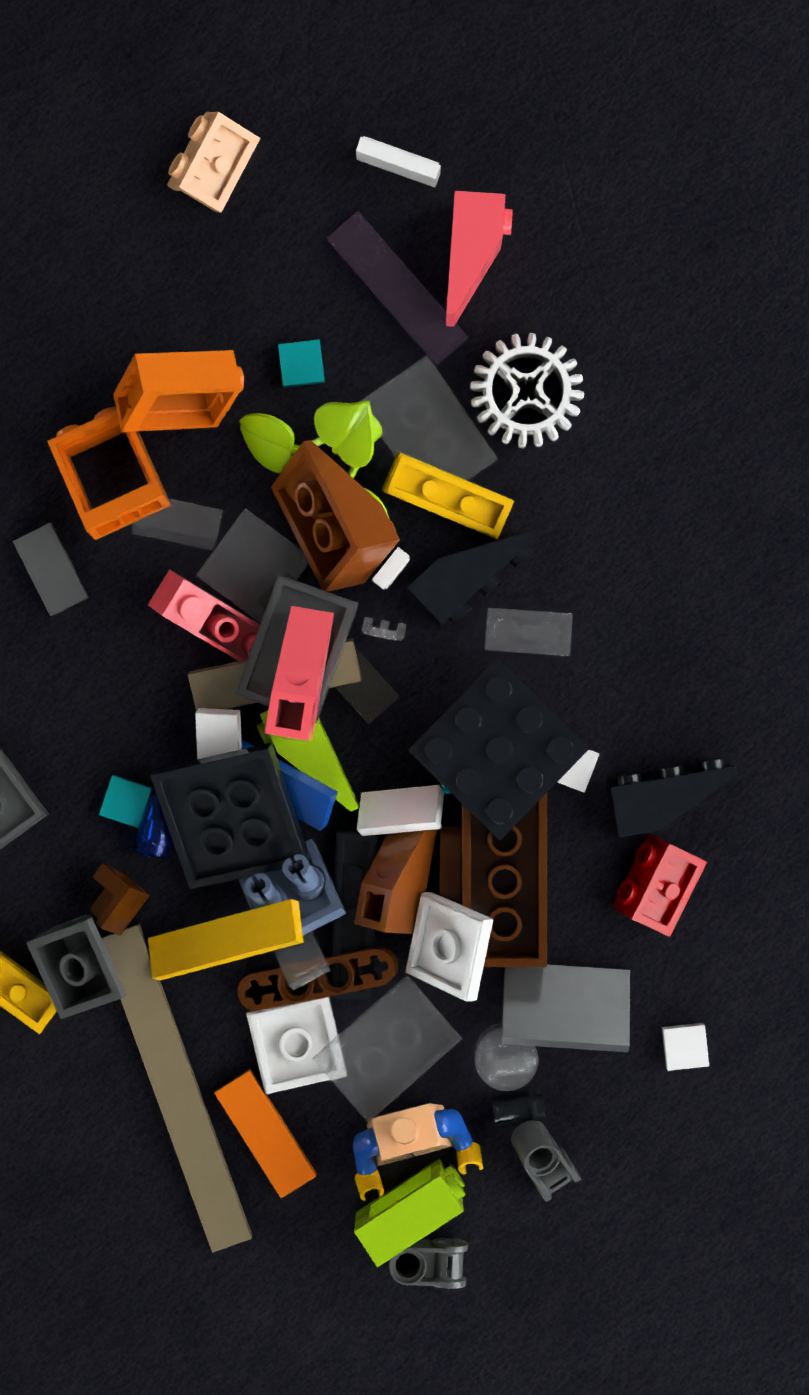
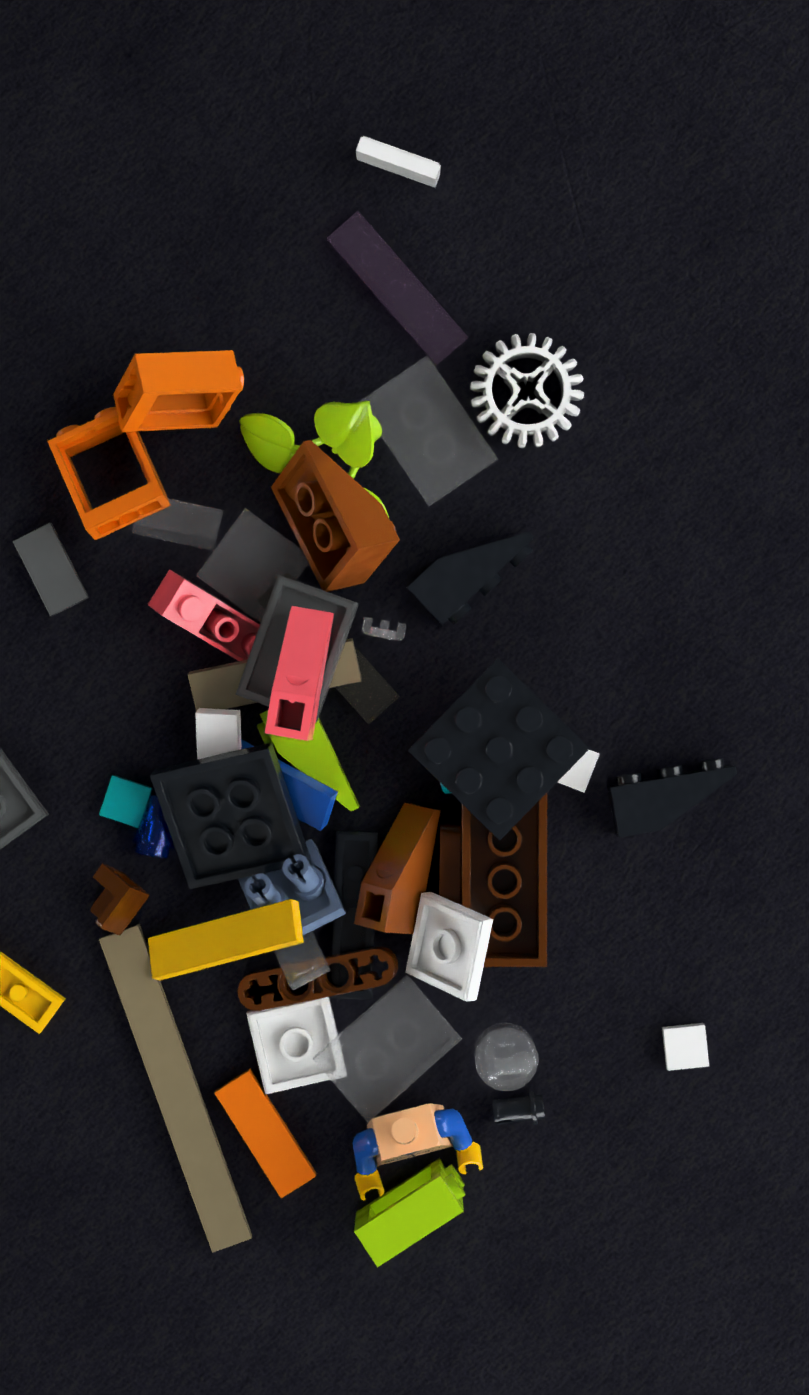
(76, 967): dark grey slope -> none
(212, 160): light nougat bracket -> none
(301, 363): teal tile -> none
(391, 569): white tile -> none
(400, 810): white tile -> none
(433, 1264): dark grey piece -> none
(447, 495): yellow tile -> none
(475, 242): coral slope -> none
(528, 632): clear brick -> none
(543, 1158): dark grey piece -> none
(567, 1007): dark grey tile -> none
(658, 884): bracket -> none

